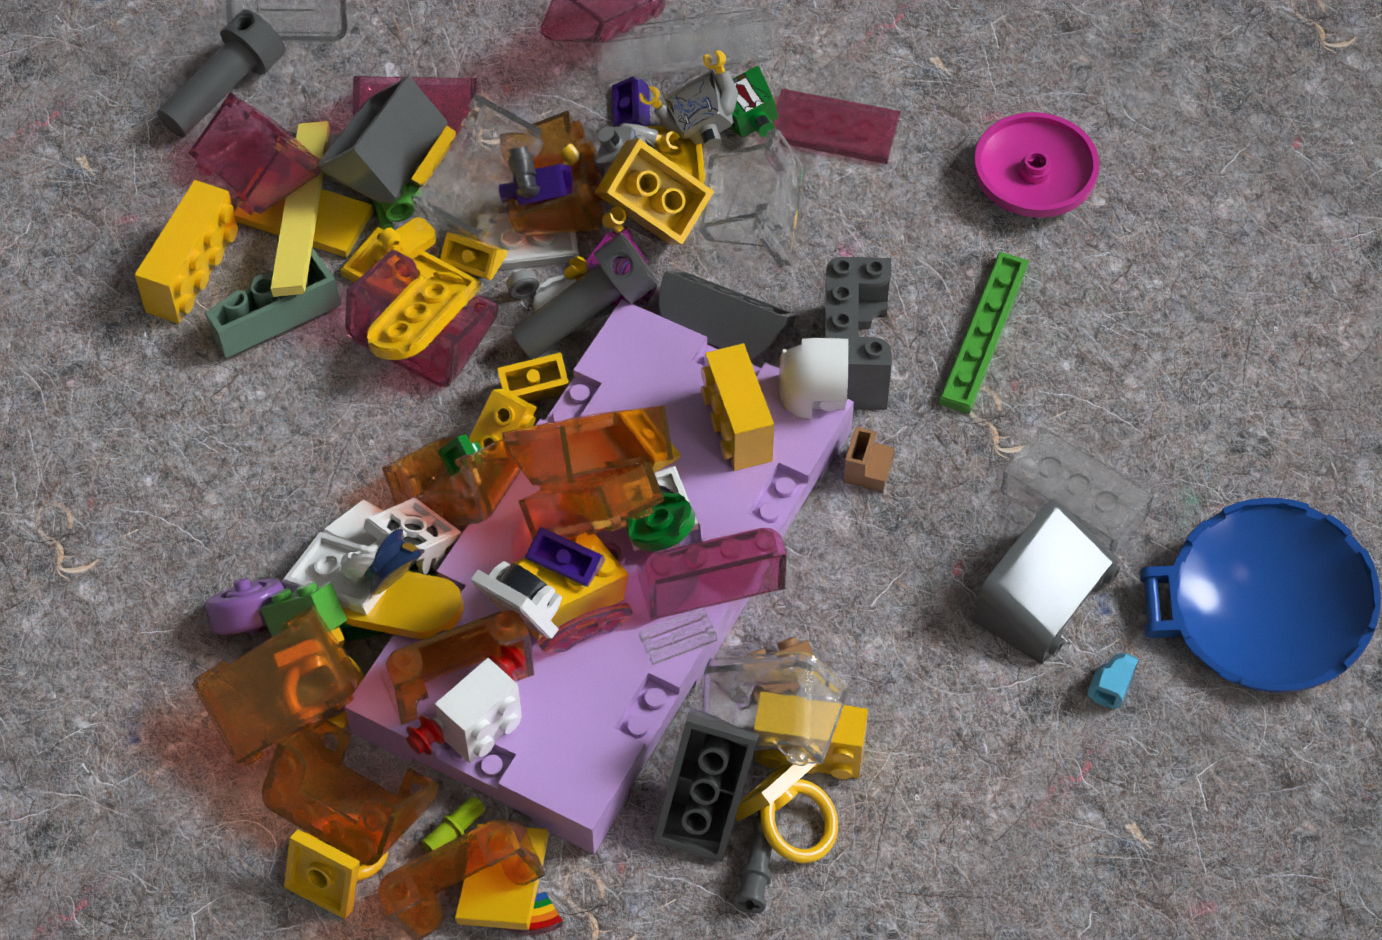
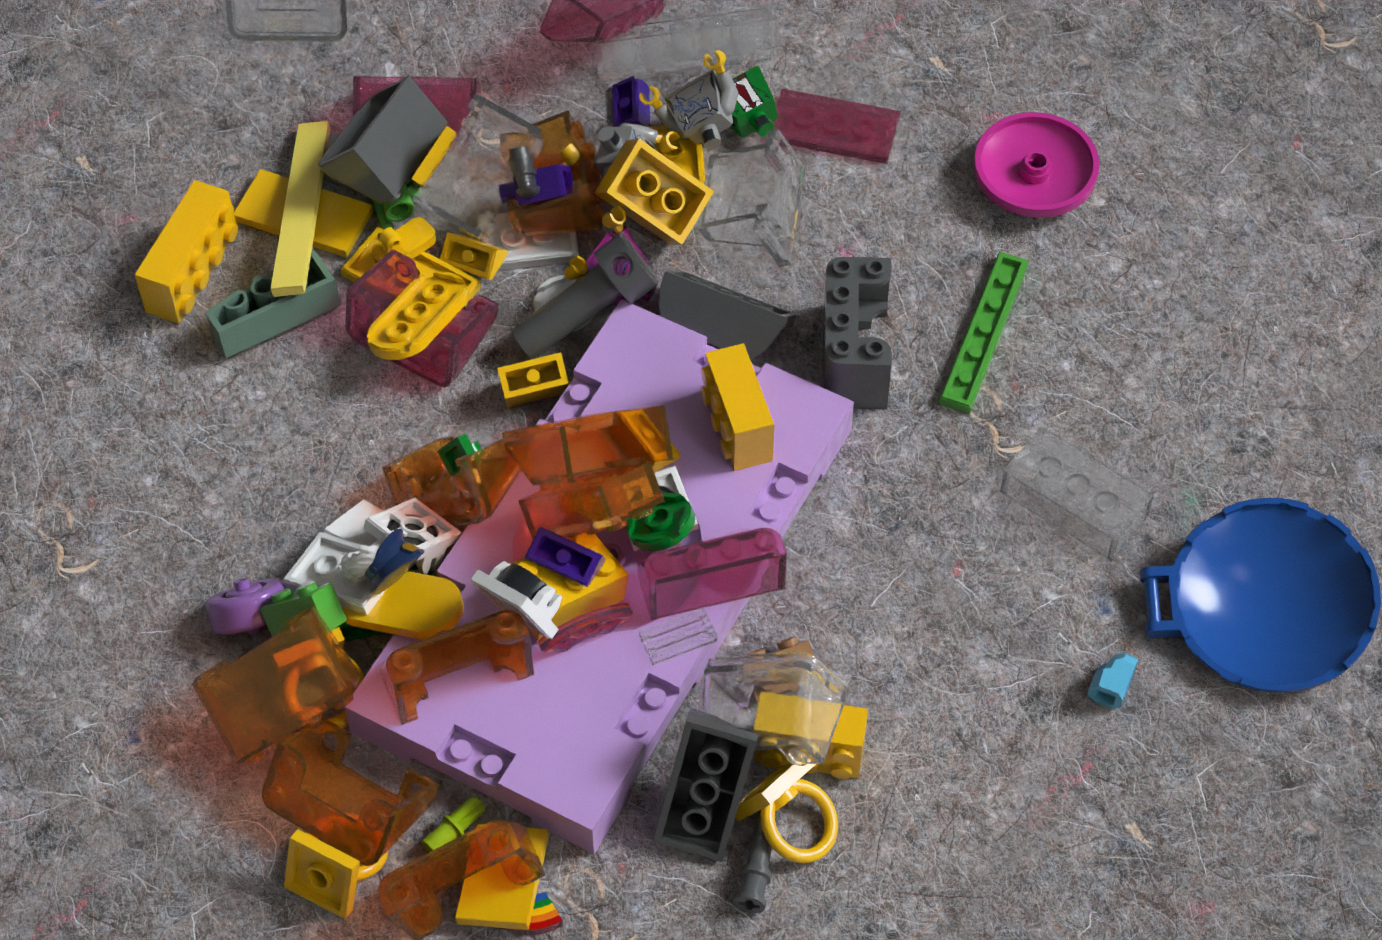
(247, 47): dark grey piece -> none
(253, 155): clear pink windscreen -> none
(475, 709): white brick -> none
(501, 414): yellow brick -> none
(522, 284): light grey tile -> none
(814, 376): white brick -> none
(867, 461): medium nougat piece -> none
(1043, 582): windscreen -> none

